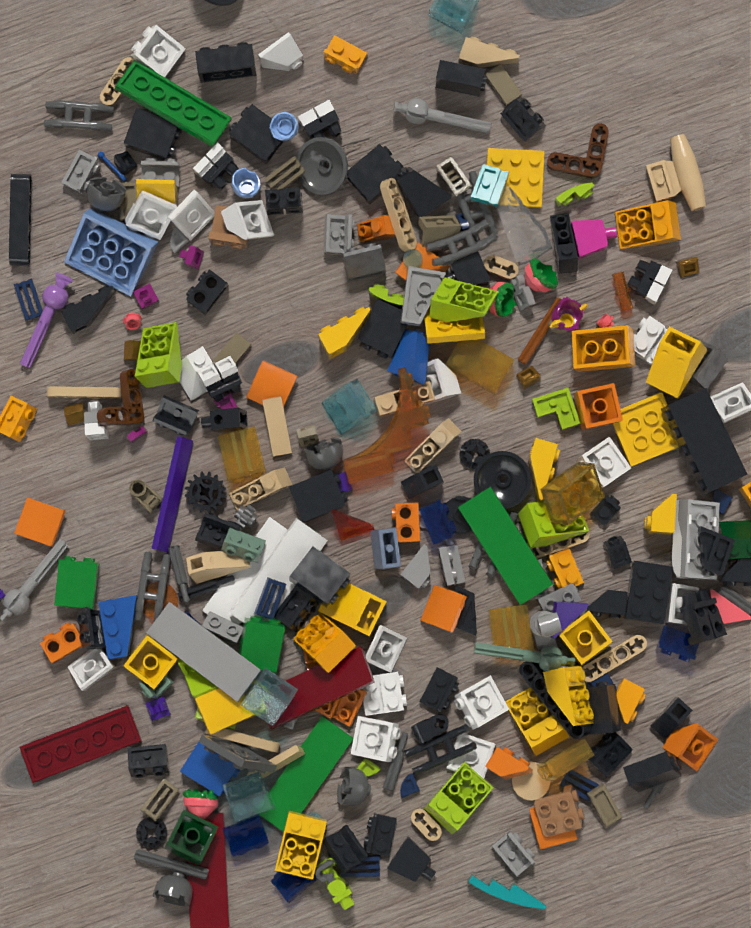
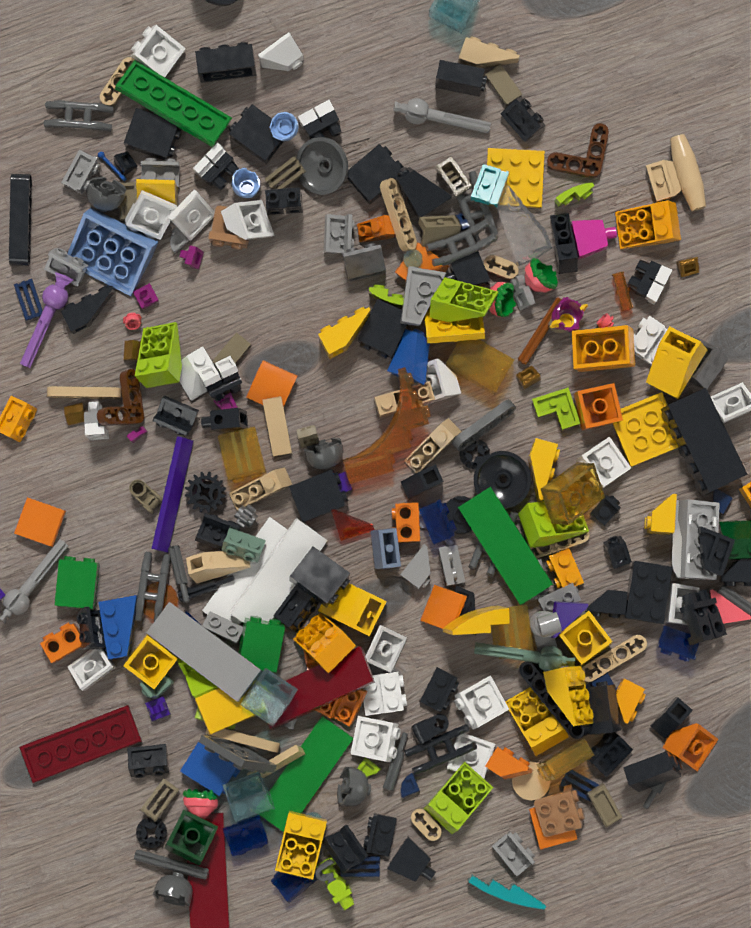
(67, 265): none -> light grey bracket
(211, 294): black brick -> none
(264, 594): dark blue tile -> none
(345, 55): light orange bracket -> none
(349, 406): clear light blue slope -> none
(478, 621): none -> yellow slope
(483, 425): none -> dark grey beam

